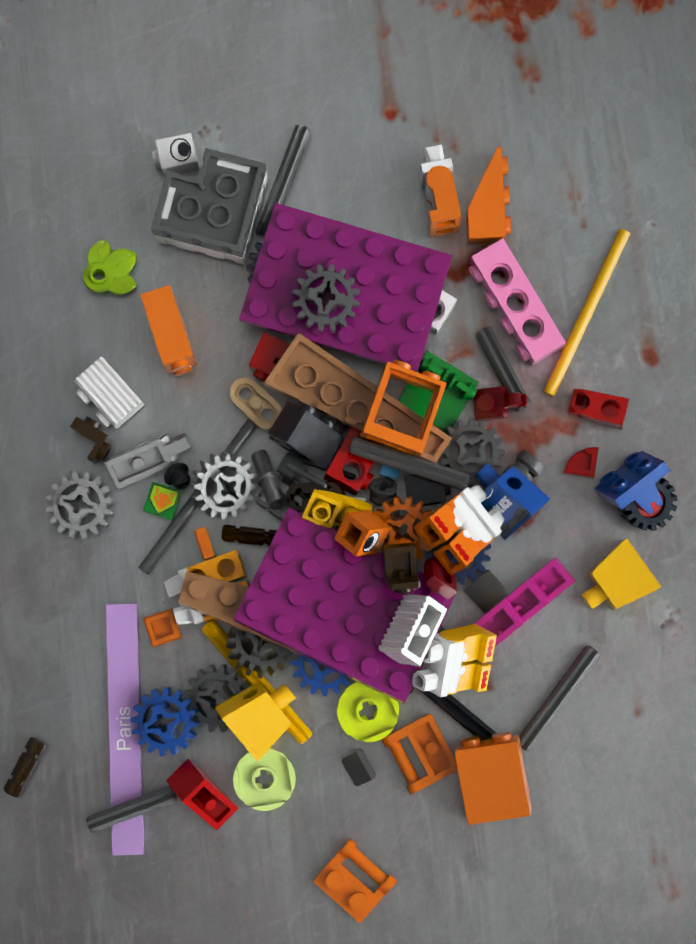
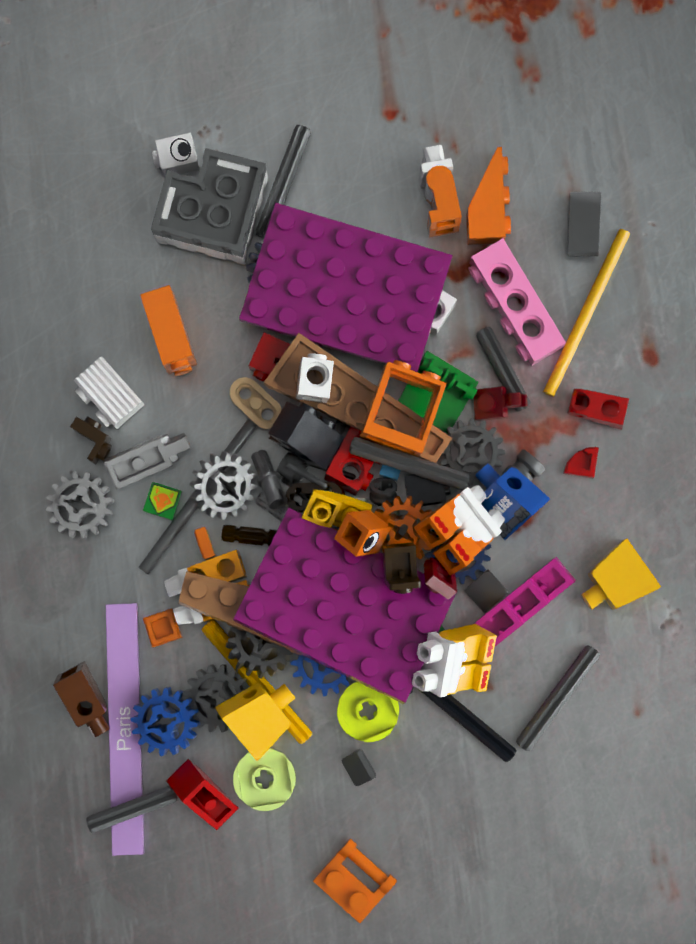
(24, 767): dark brown axle -> none
(78, 686): none -> reddish brown torso
(114, 267): lime plate -> none
(177, 476): black piece -> none
(310, 391): none -> white brick
(340, 300): dark grey gear -> none
(413, 629): white brick -> none
(430, 748): orange plate -> none
(493, 778): orange brick -> none
(584, 224): none -> dark grey slope
(640, 491): blue plate -> none

